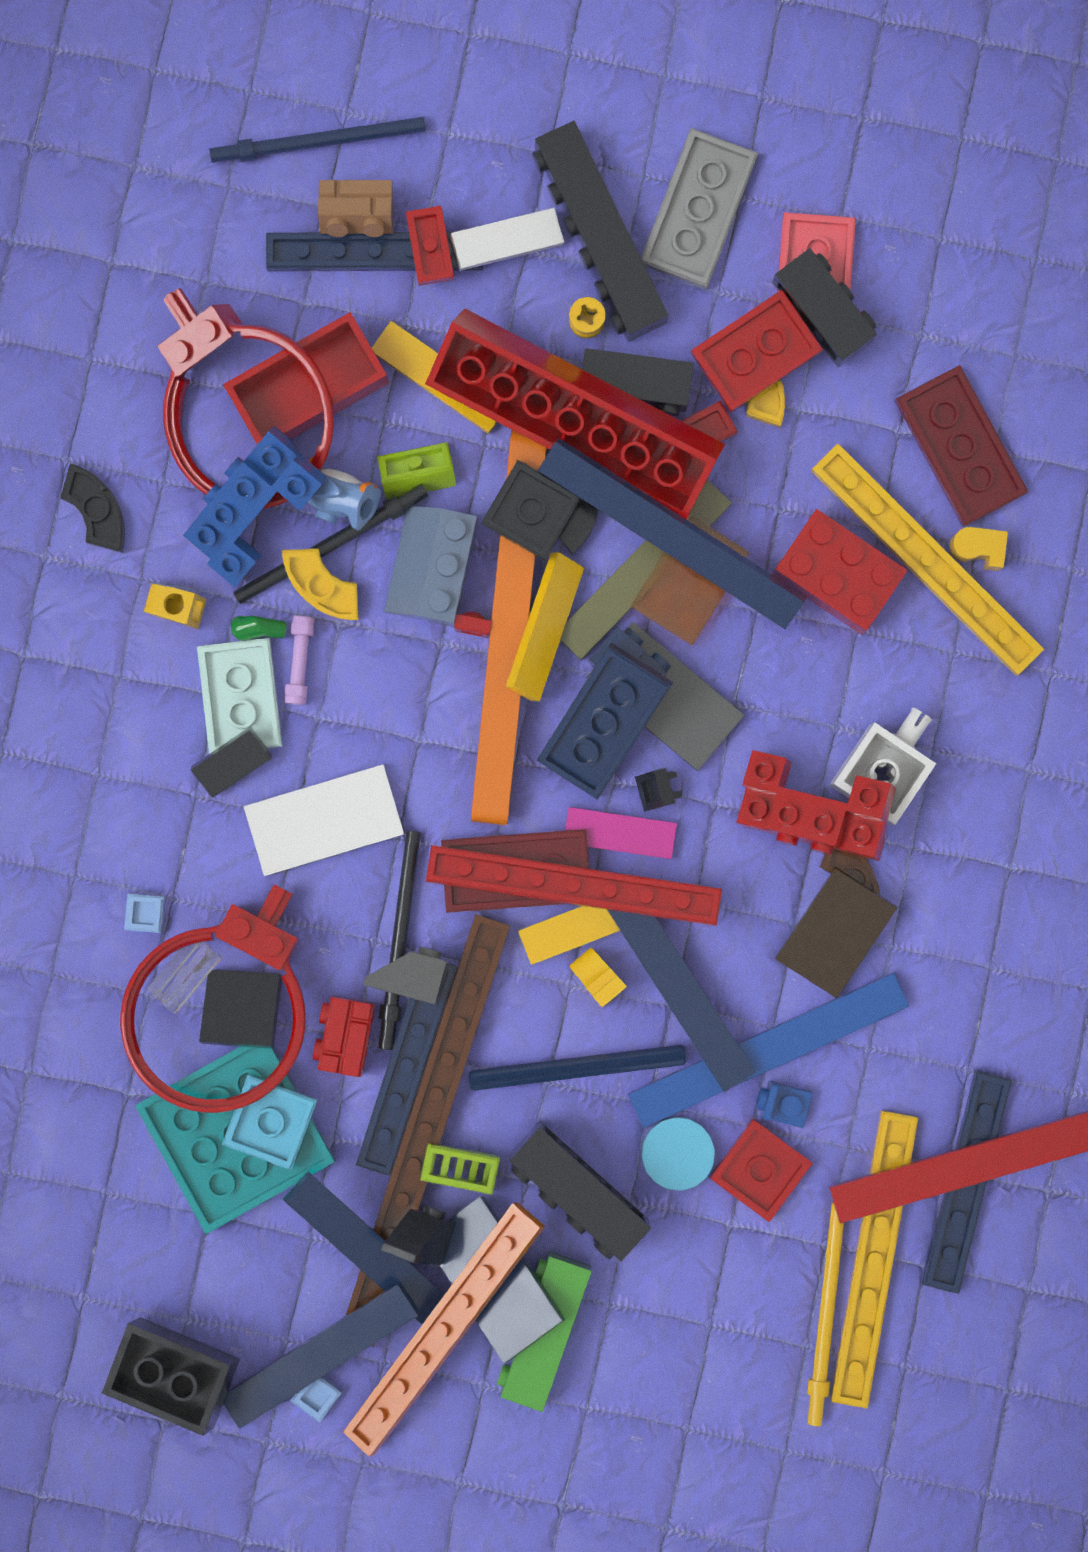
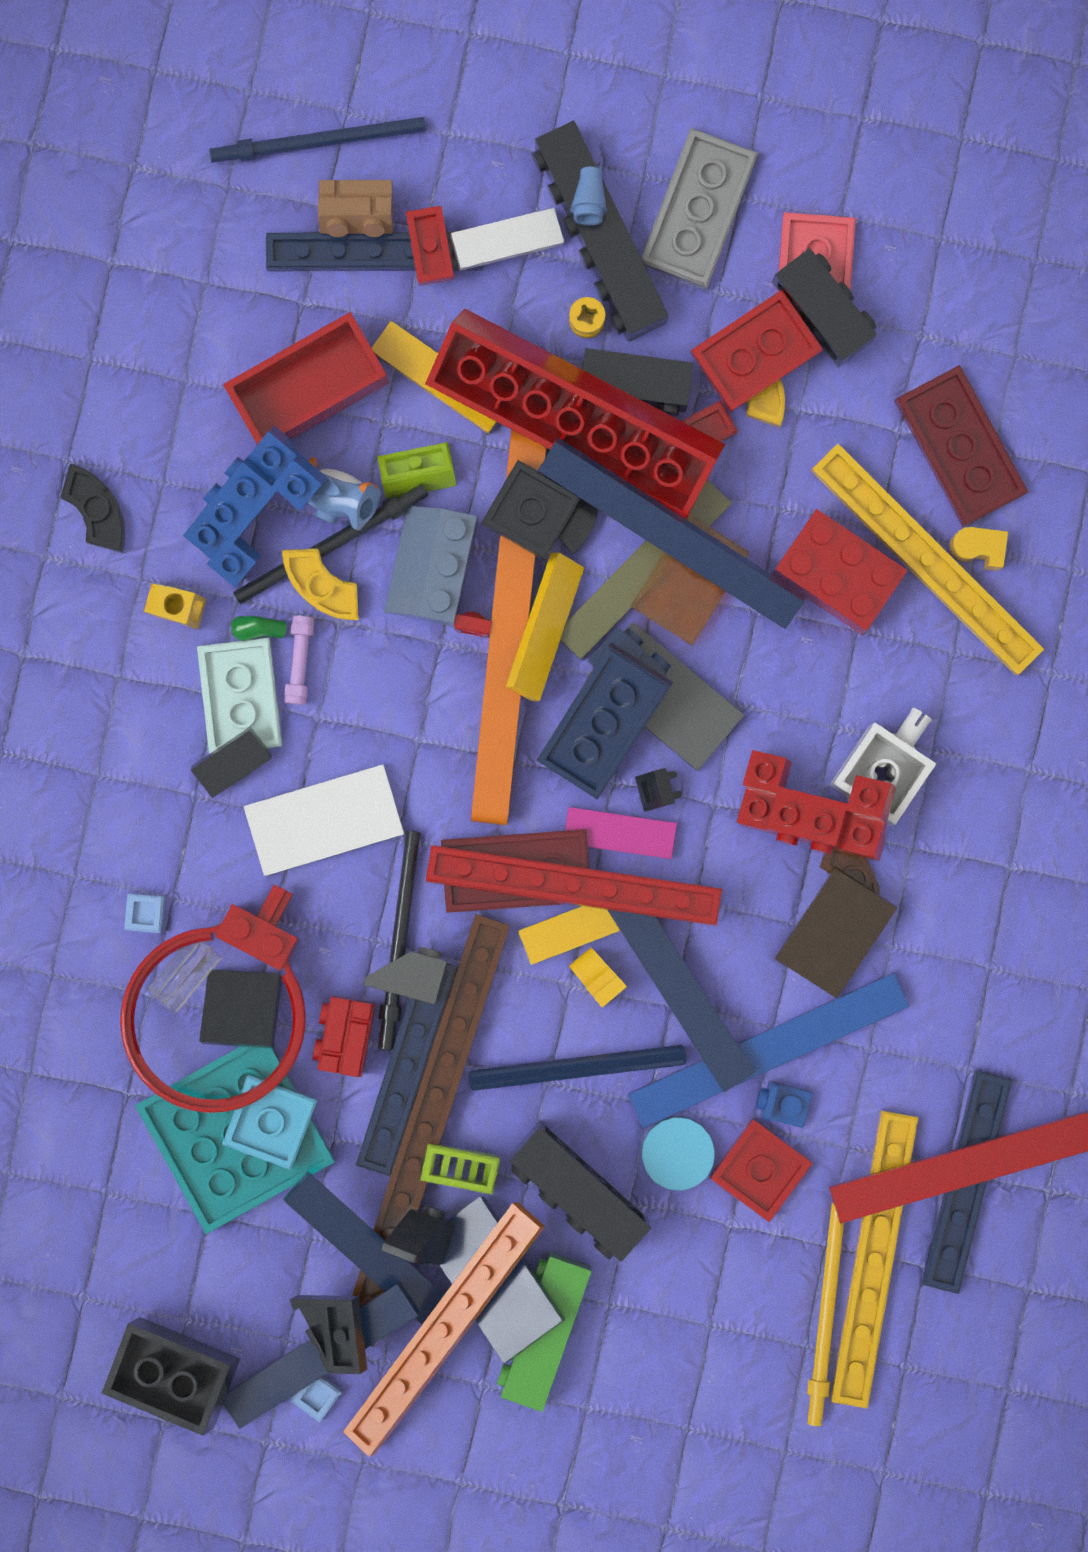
(198, 339): brick -> none
(335, 1331): none -> black wing
(589, 198): none -> medium blue cone

